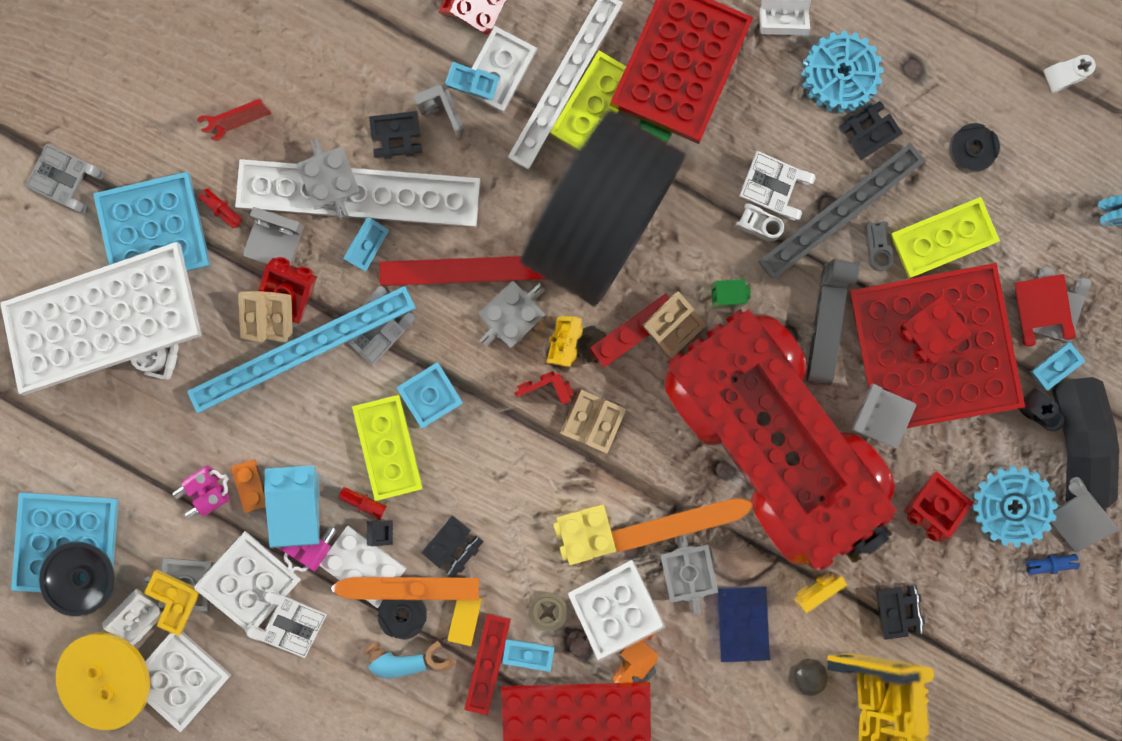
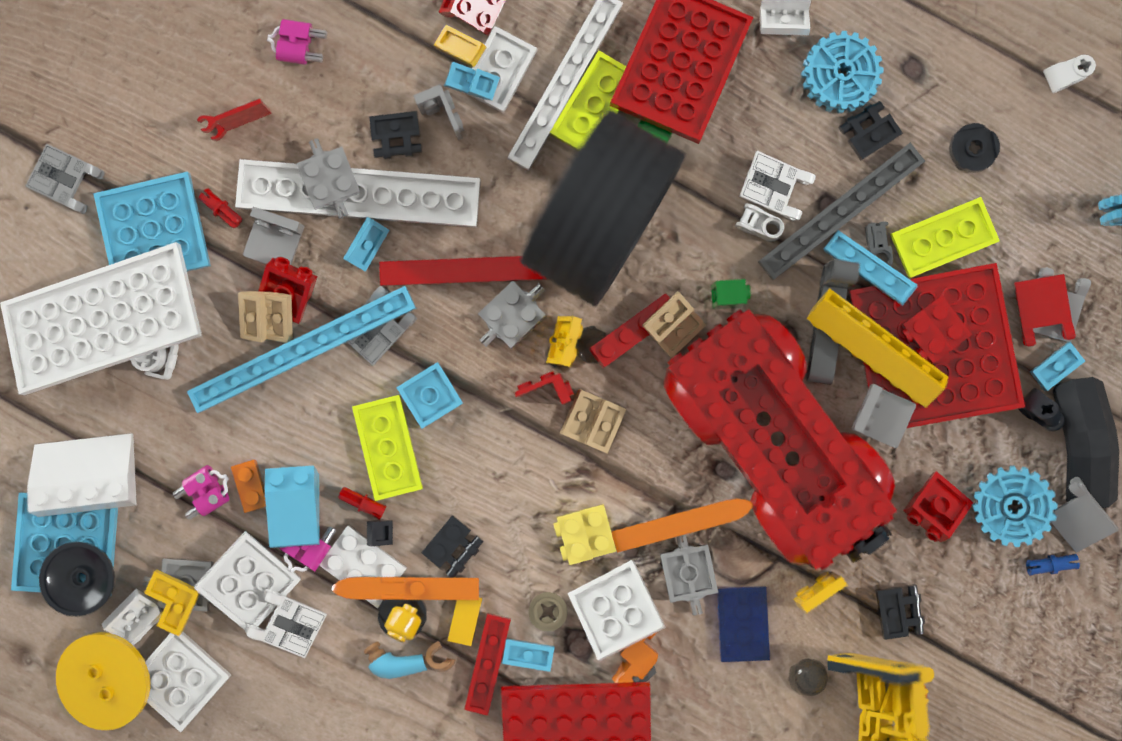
(82, 475): none -> white slope
(294, 42): none -> dark pink piece
(402, 623): none -> yellow head
(460, 46): none -> yellow tile
(871, 268): none -> medium azure tile
(877, 348): none -> yellow brick

